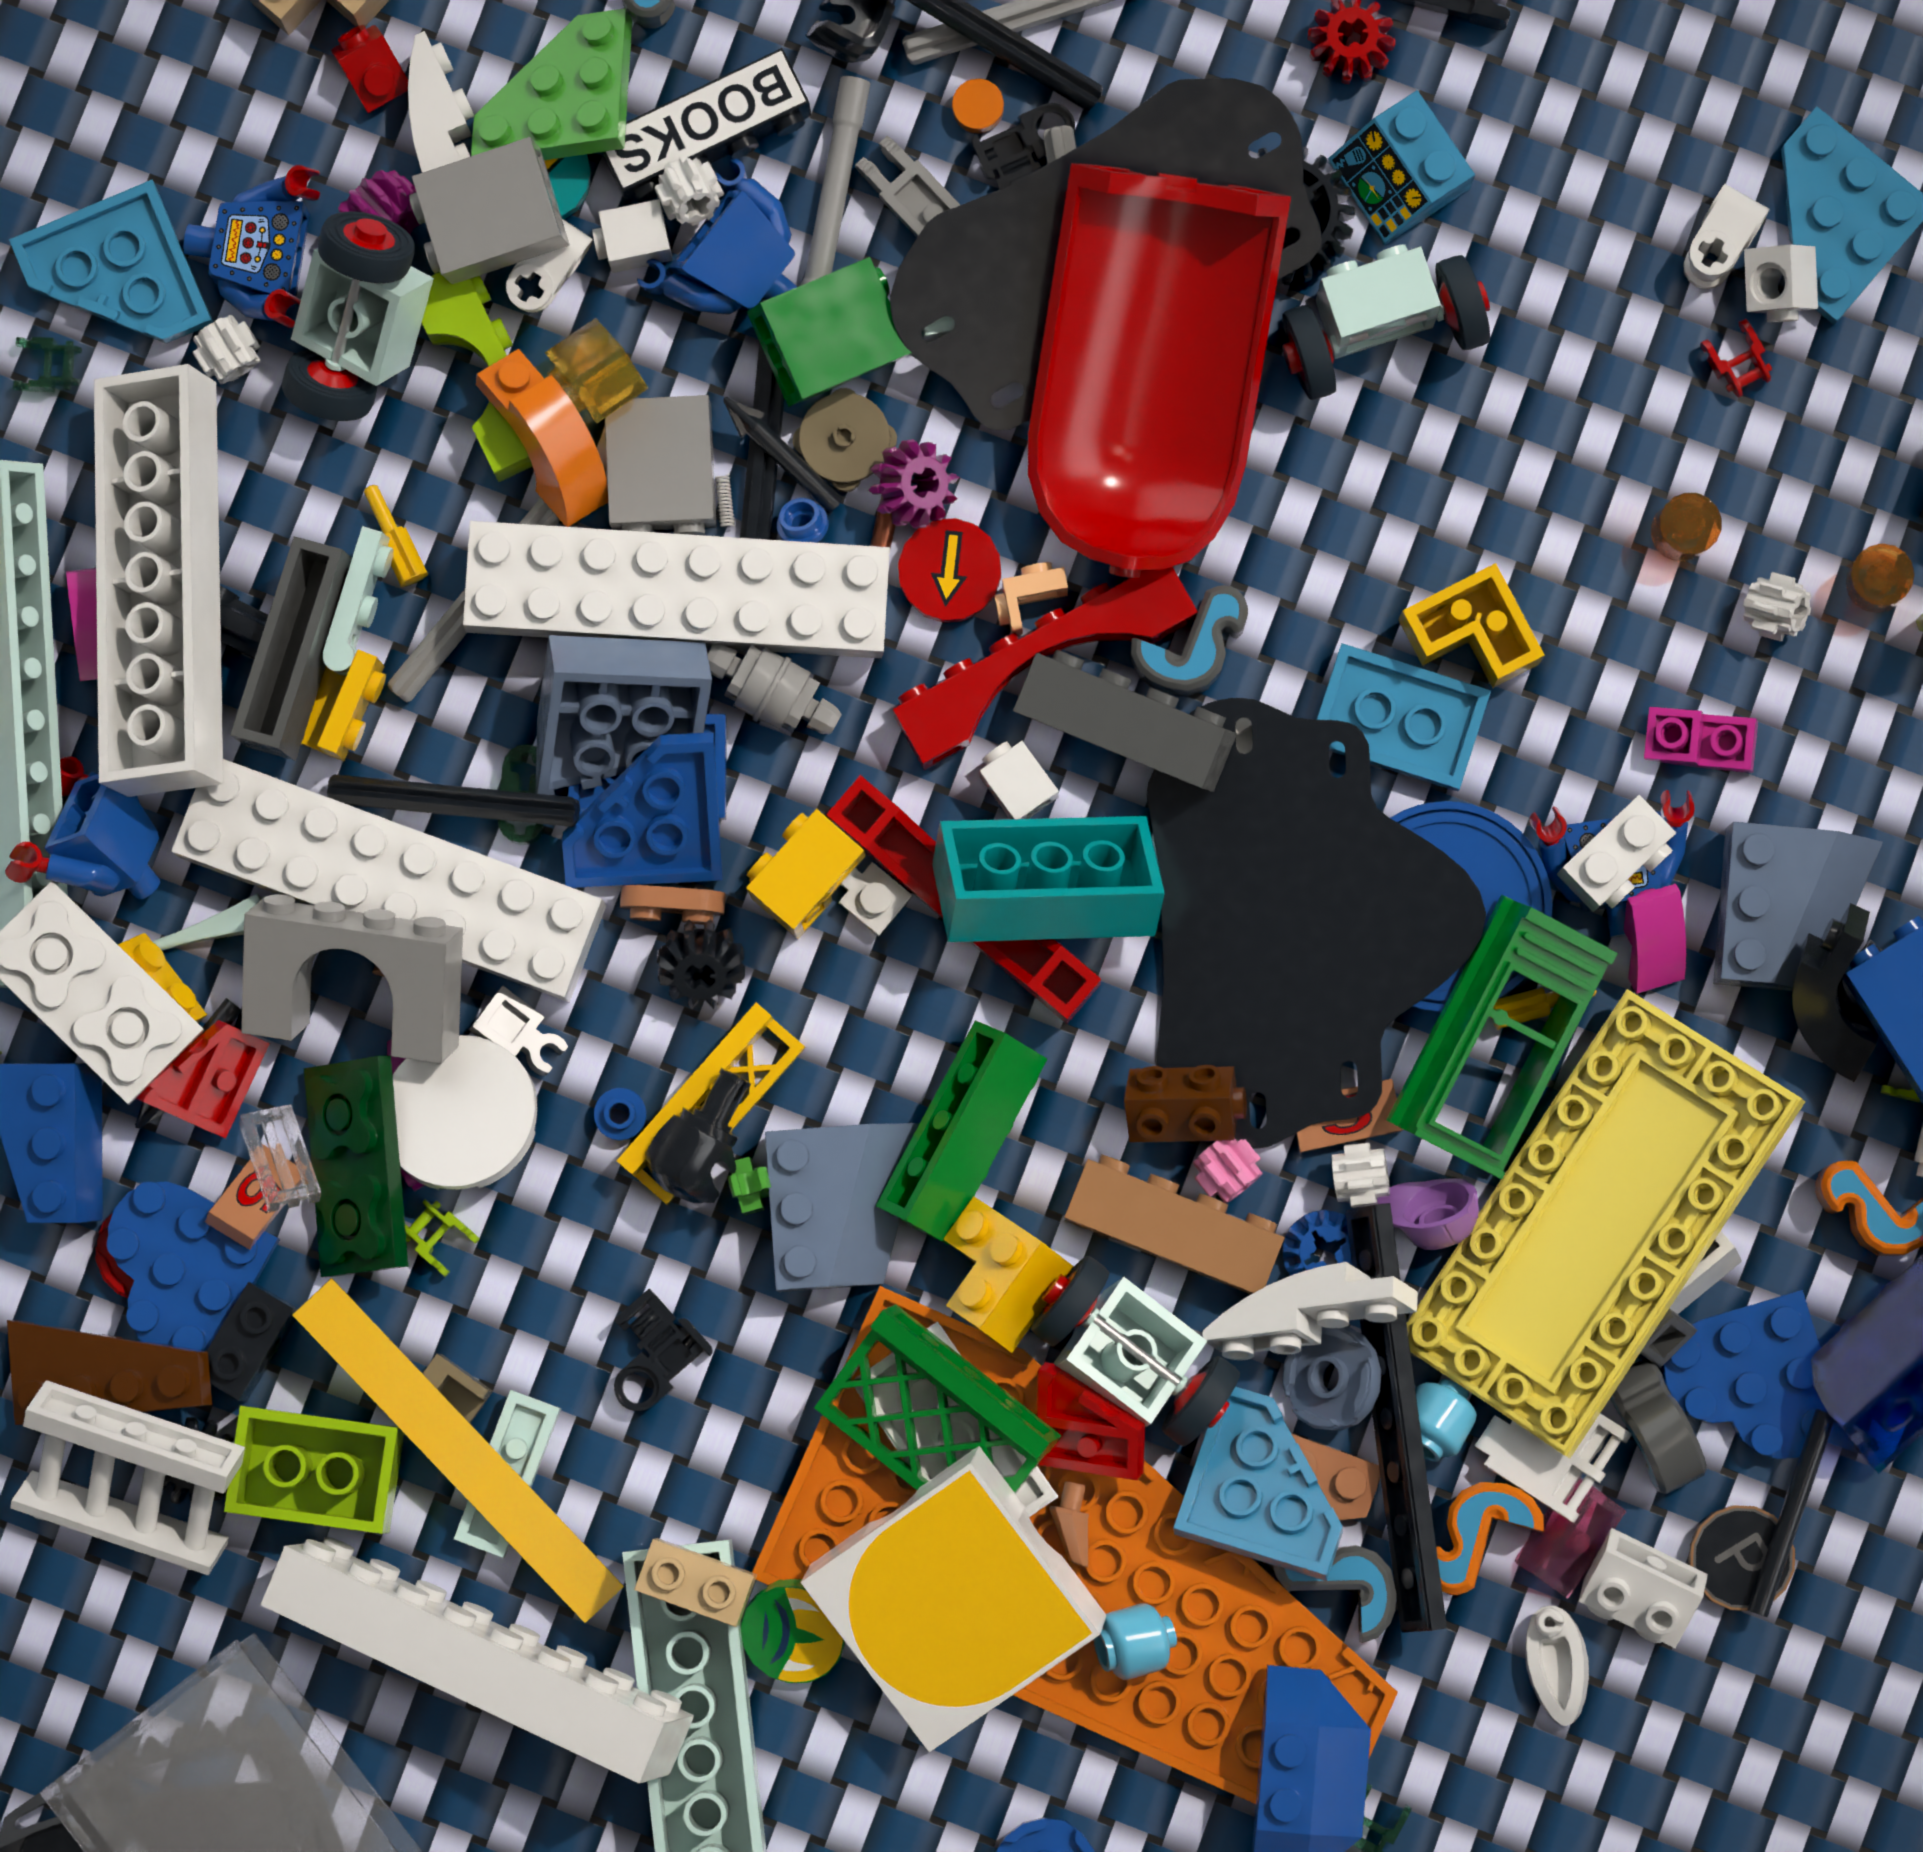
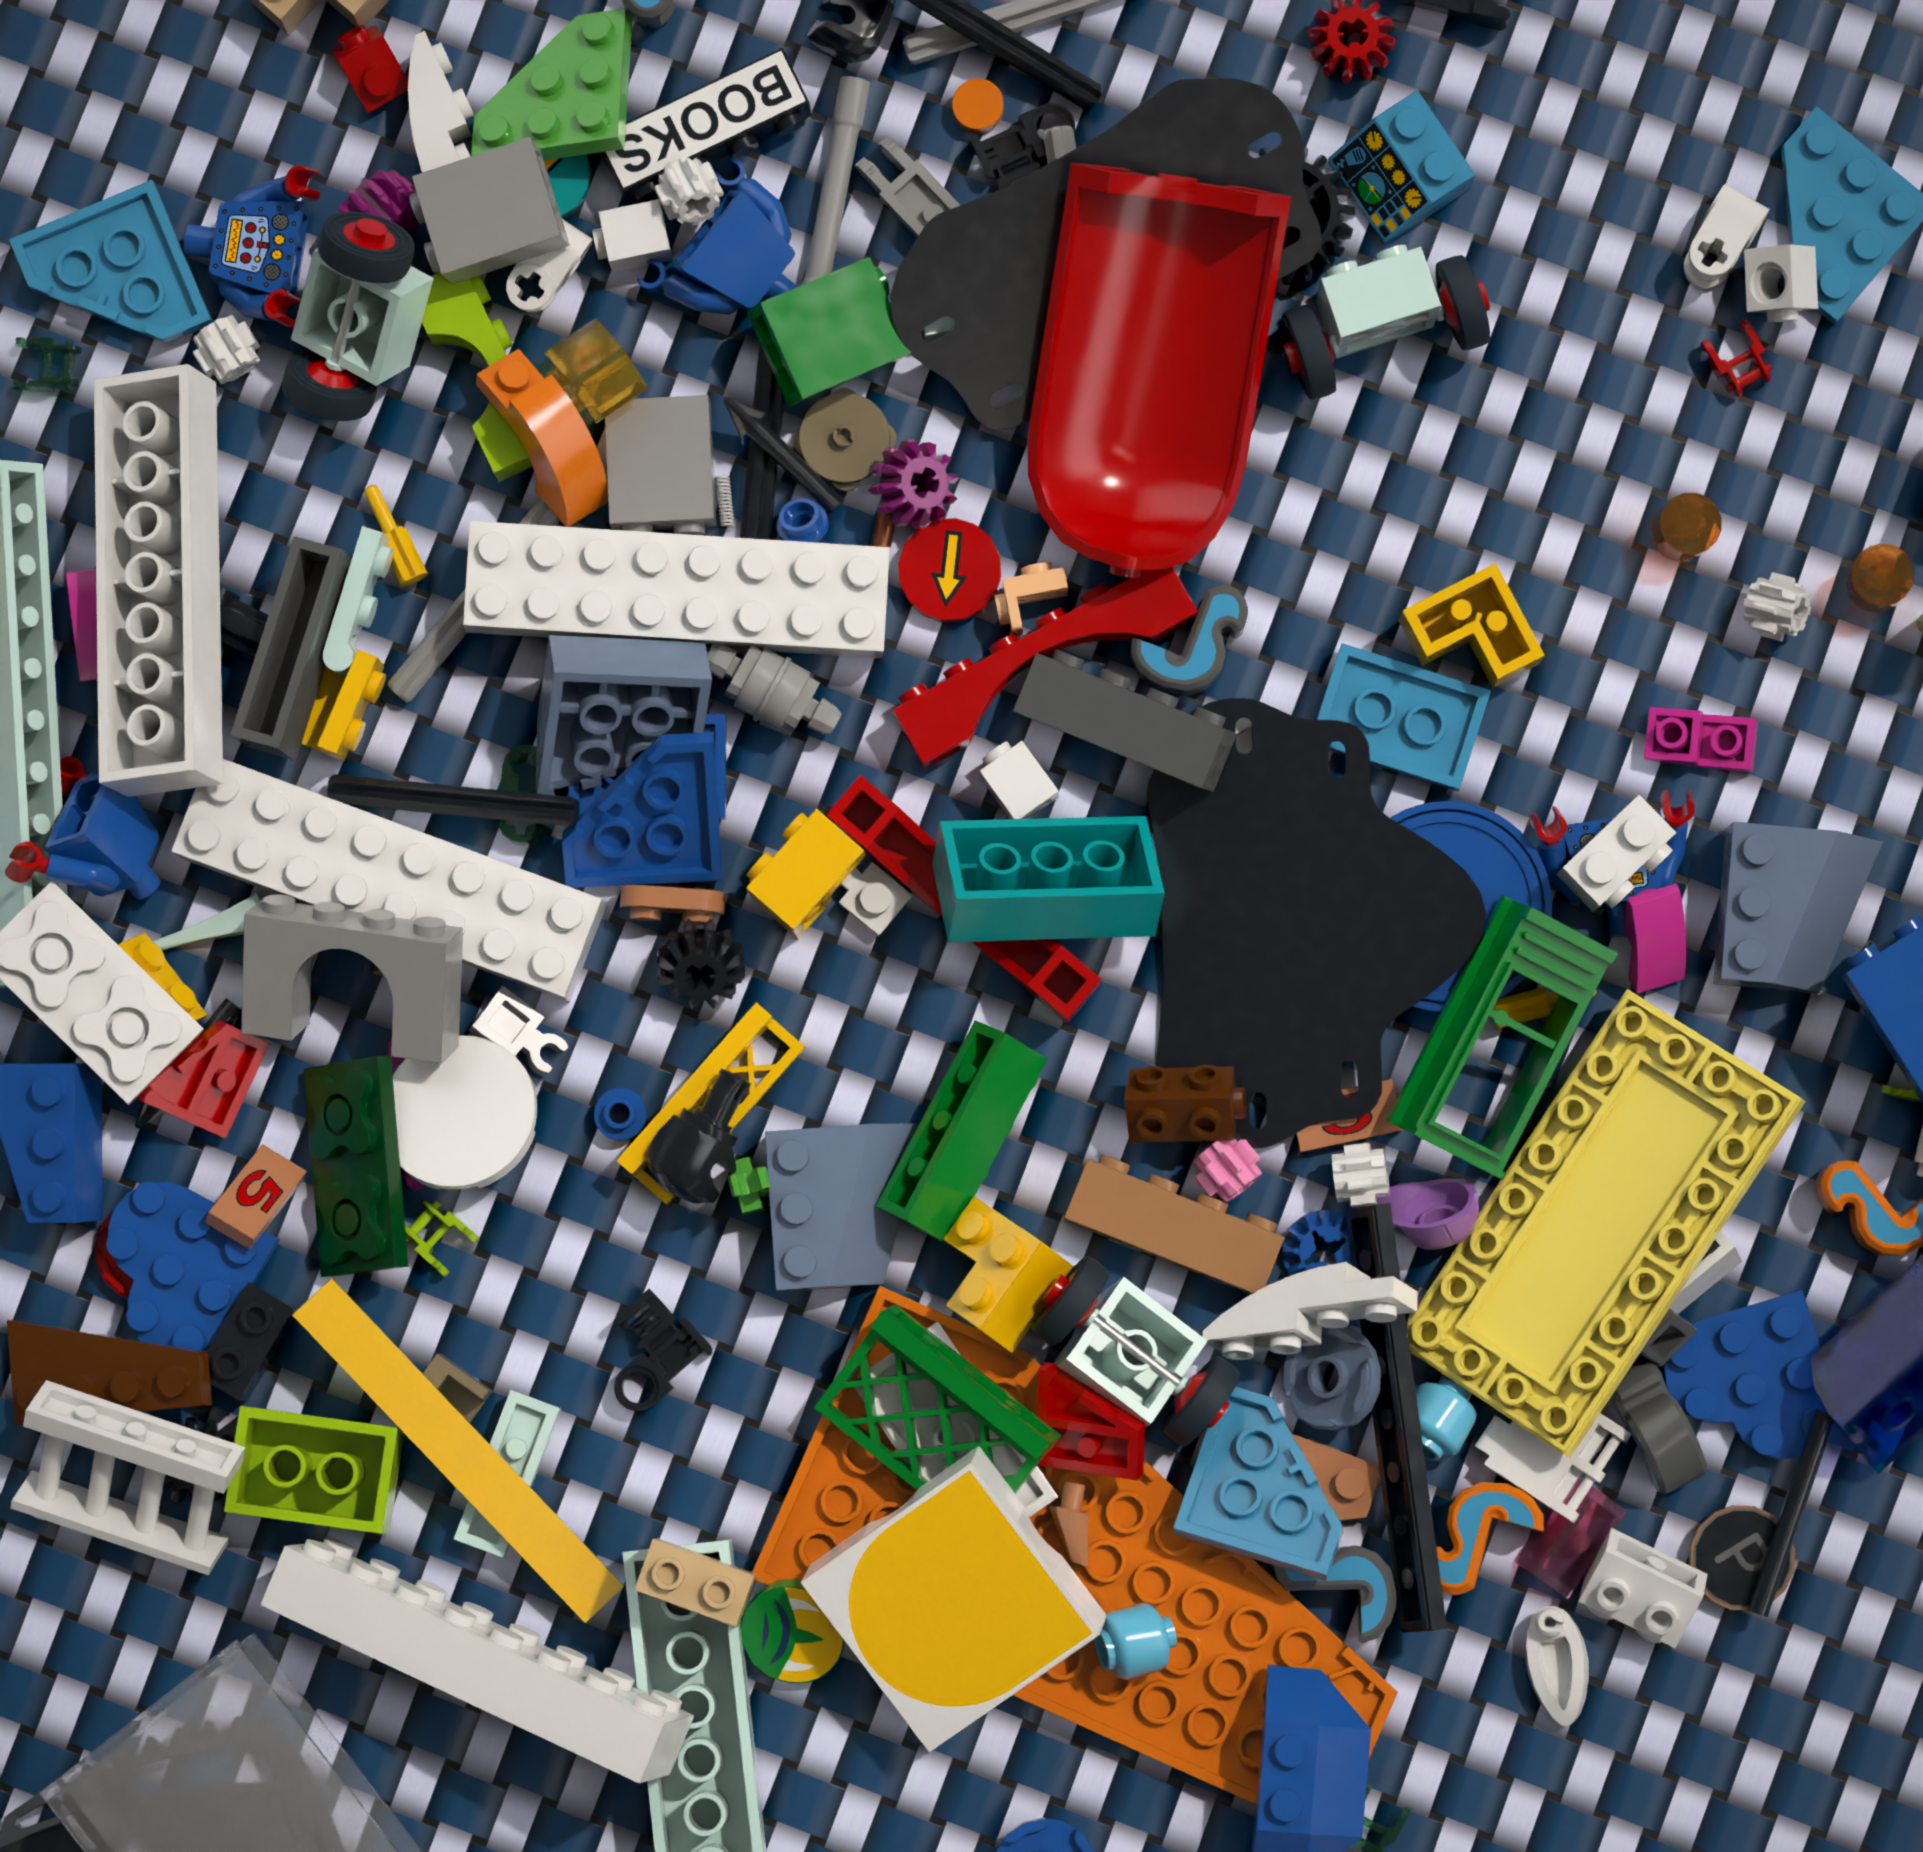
(290, 1194): clear tile -> none
(1823, 1003): black arch -> none

